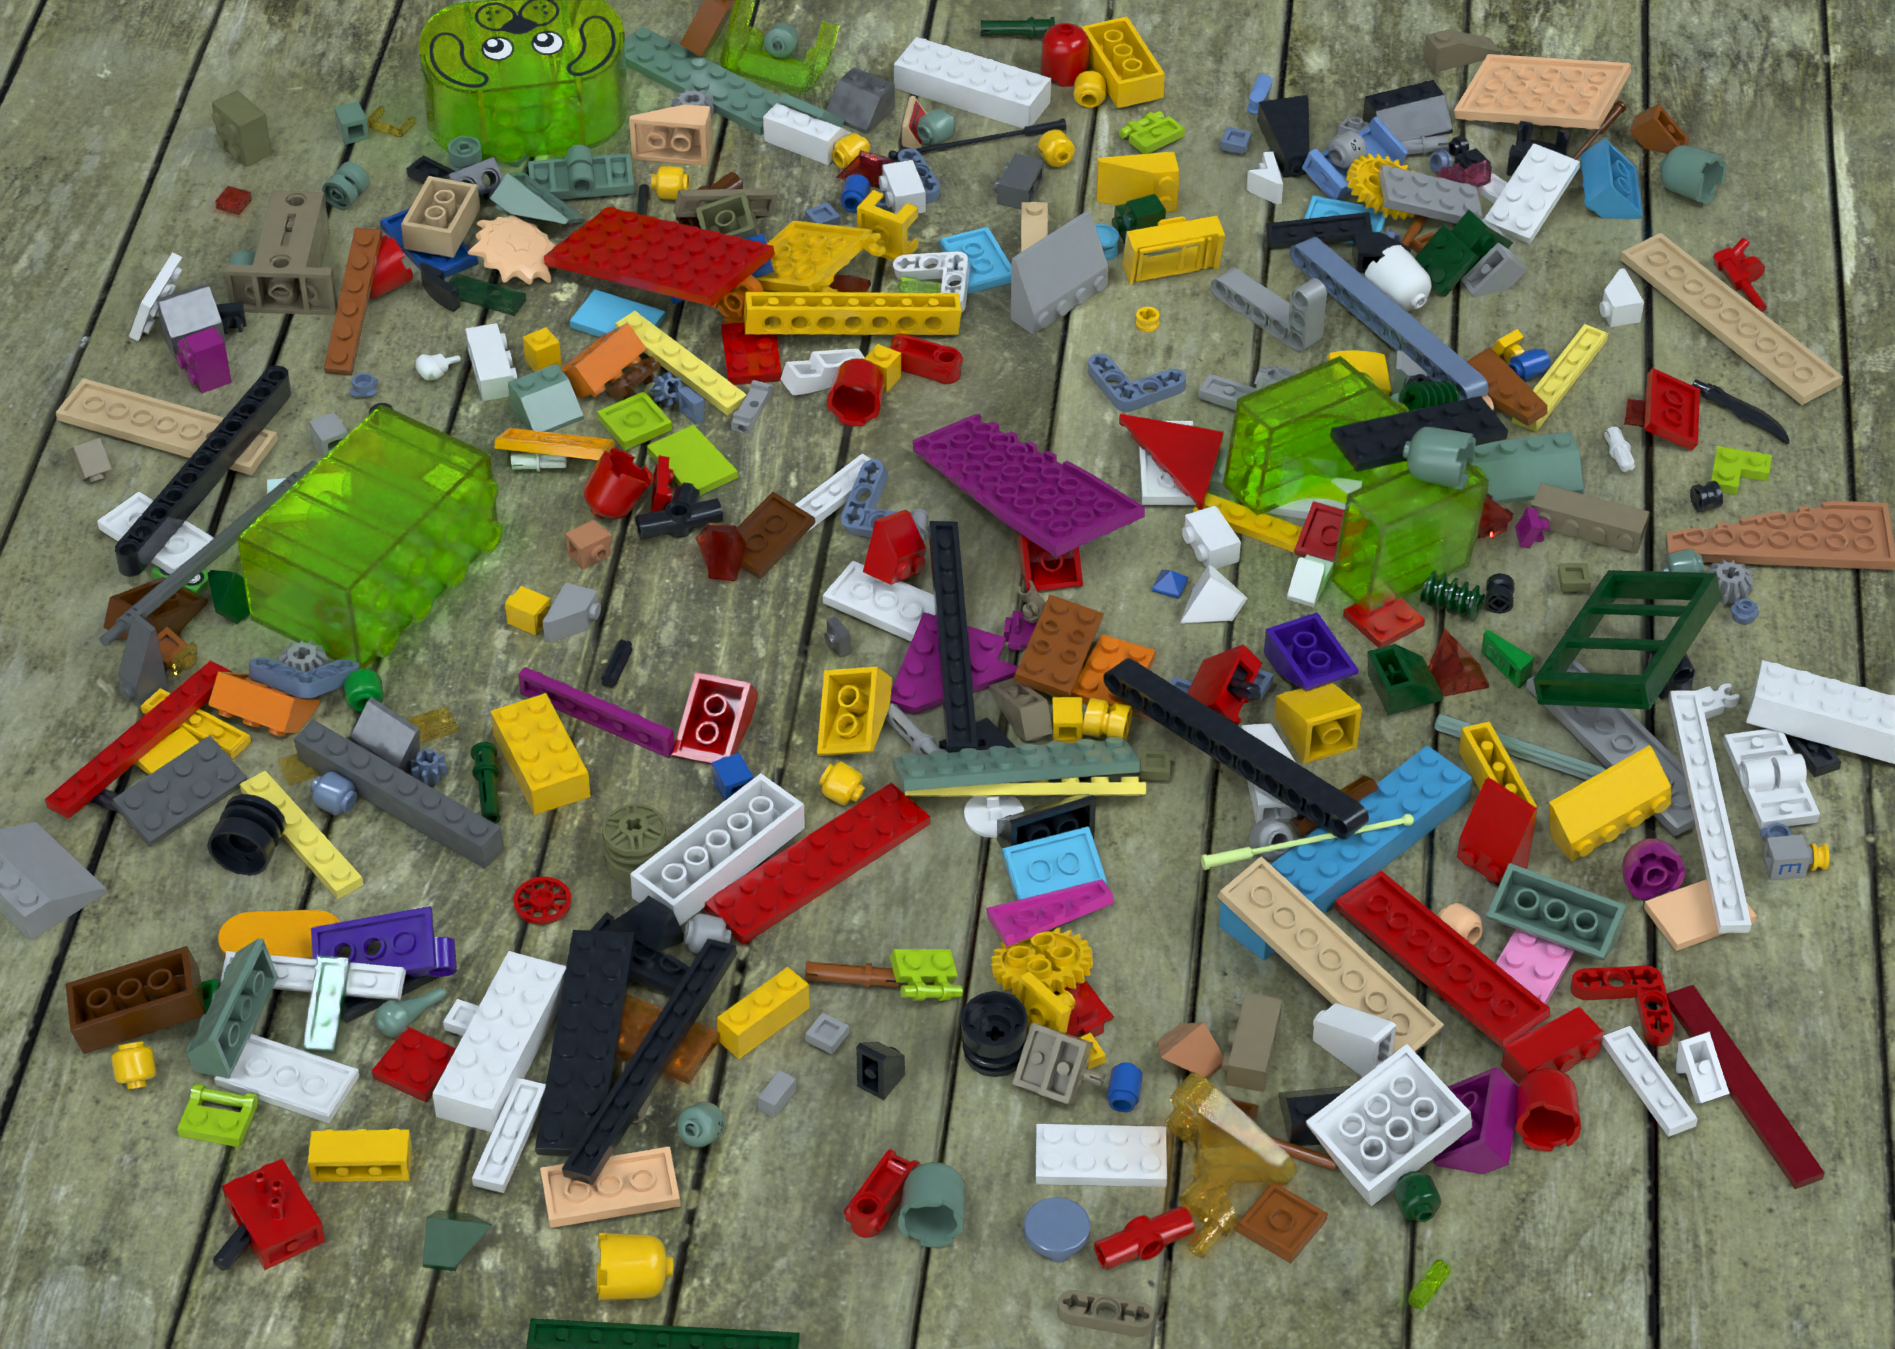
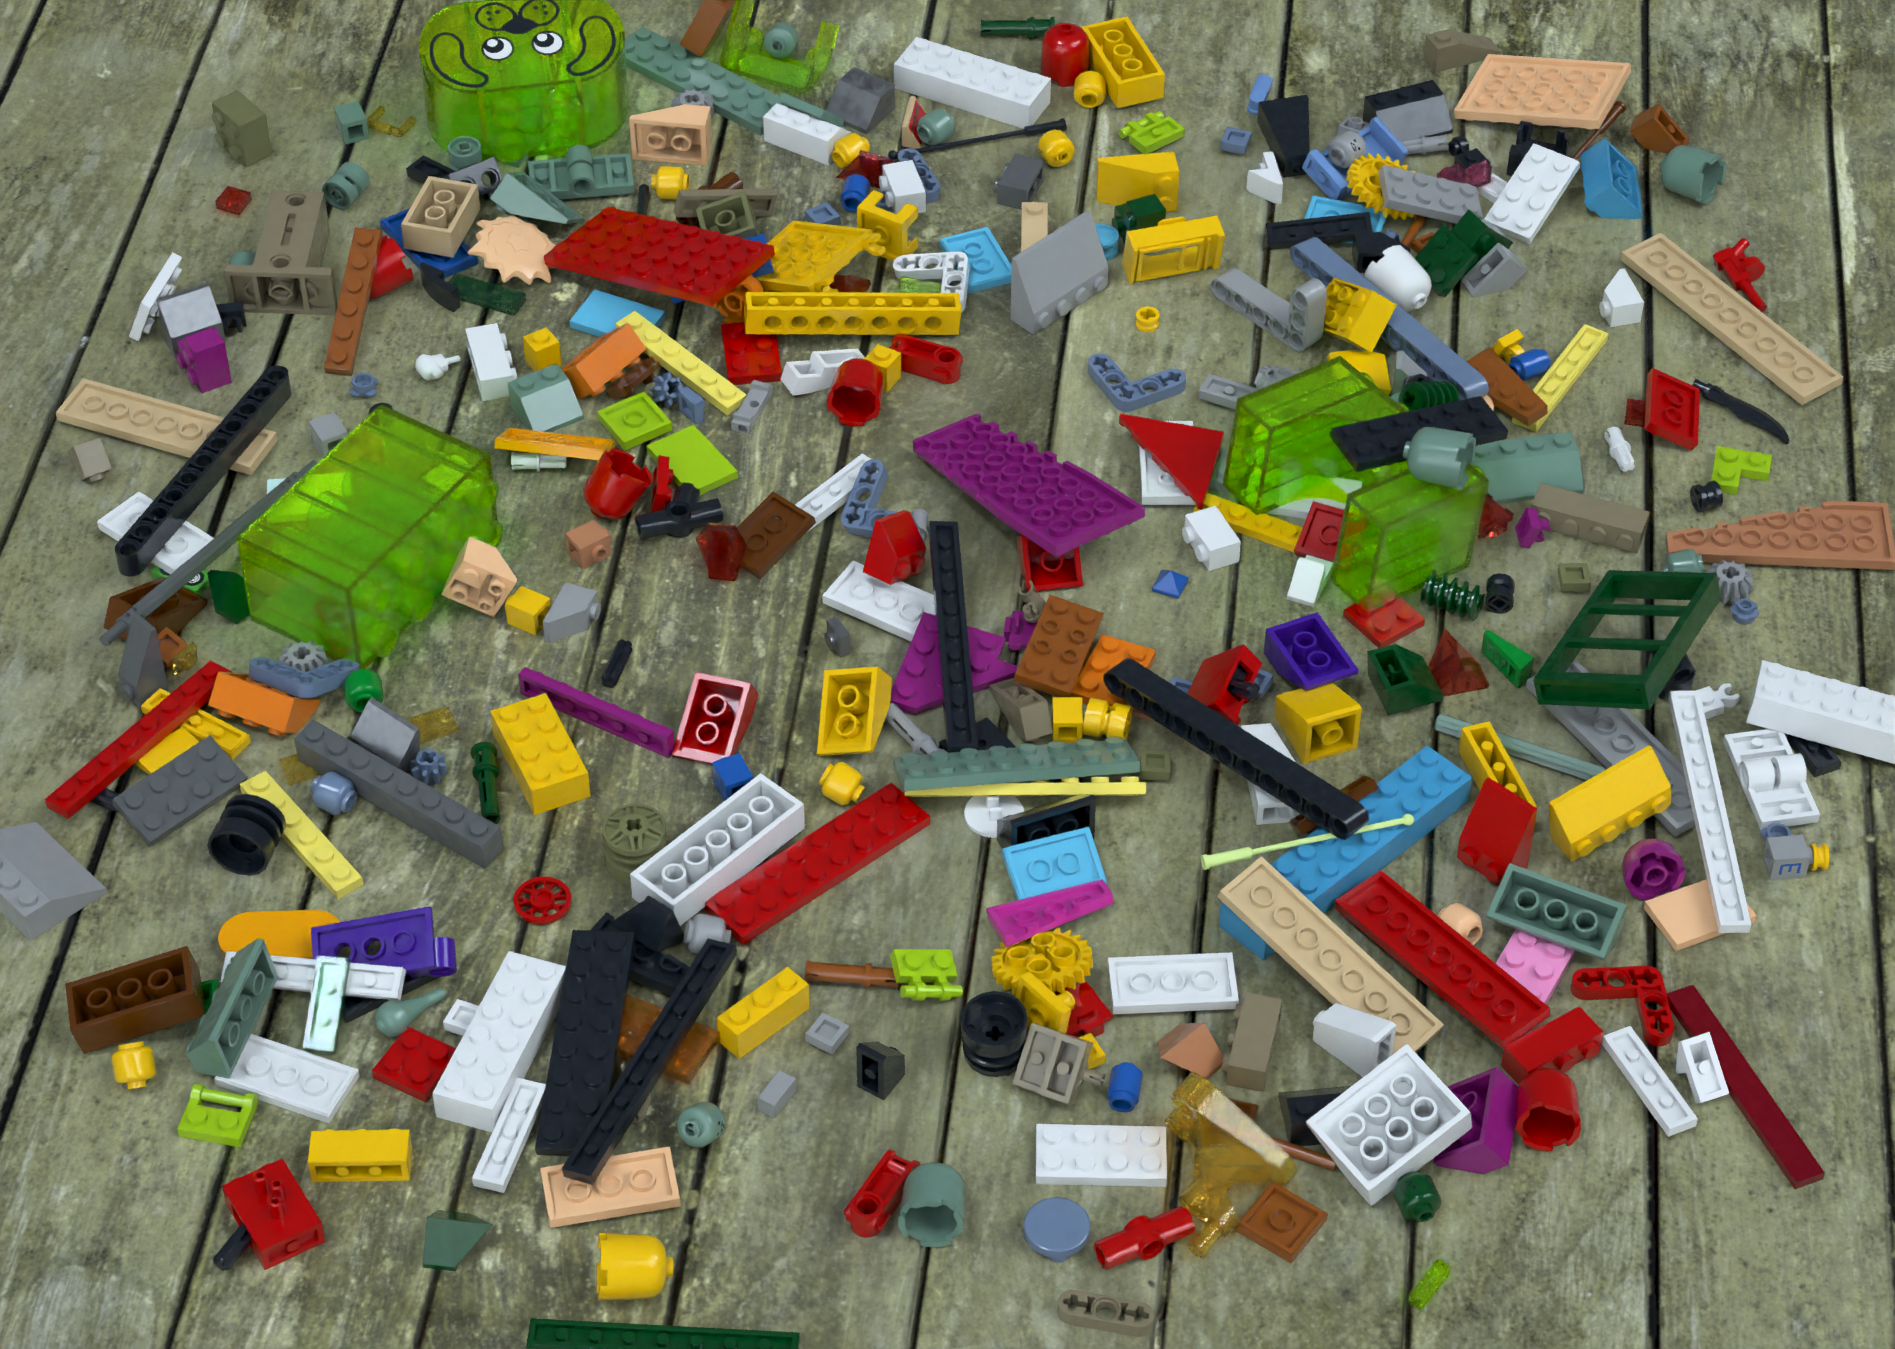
(479, 578): none -> light nougat slope
(1172, 983): none -> white plate
(1213, 599): white slope -> none
(1269, 833): light grey head -> none
(1356, 314): none -> yellow slope
(1440, 160): sand blue plate -> none

